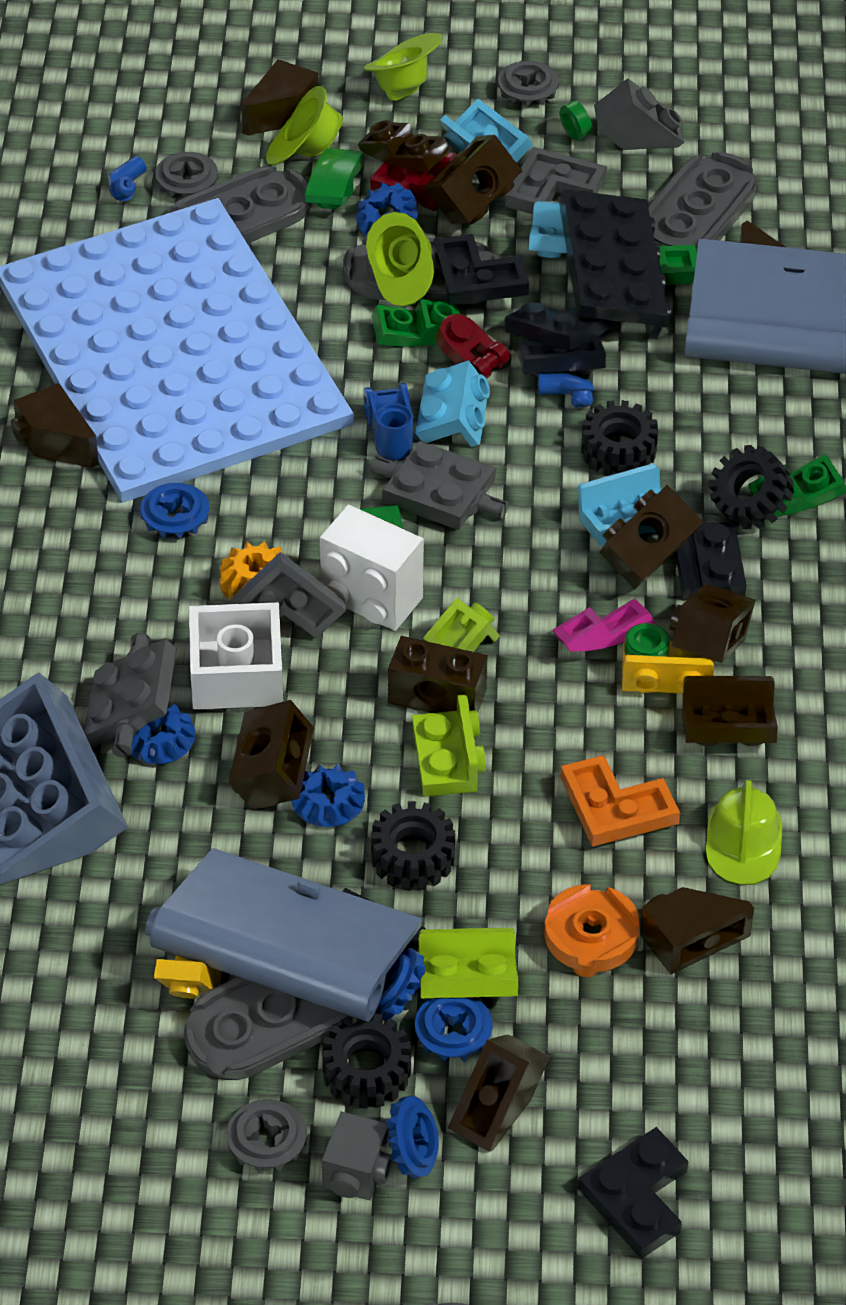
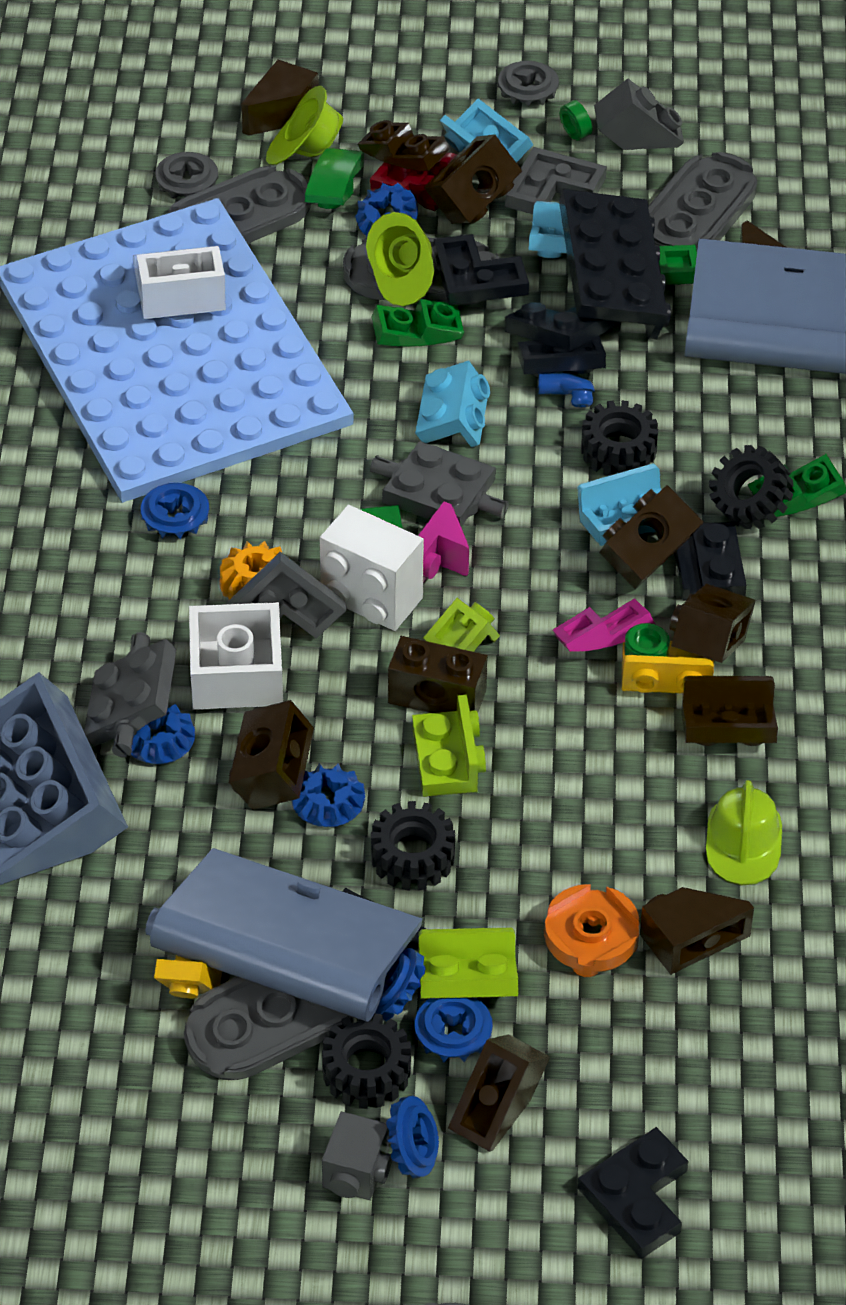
(54, 427): dark brown slope -> none
(121, 179): blue arm -> none
(180, 282): none -> white slope
(279, 1120): dark grey gear -> none
(390, 420): blue piece -> none
(404, 66): lime piece -> none
(444, 543): none -> dark pink slope
(461, 336): dark red plate -> none
(614, 812): orange plate -> none

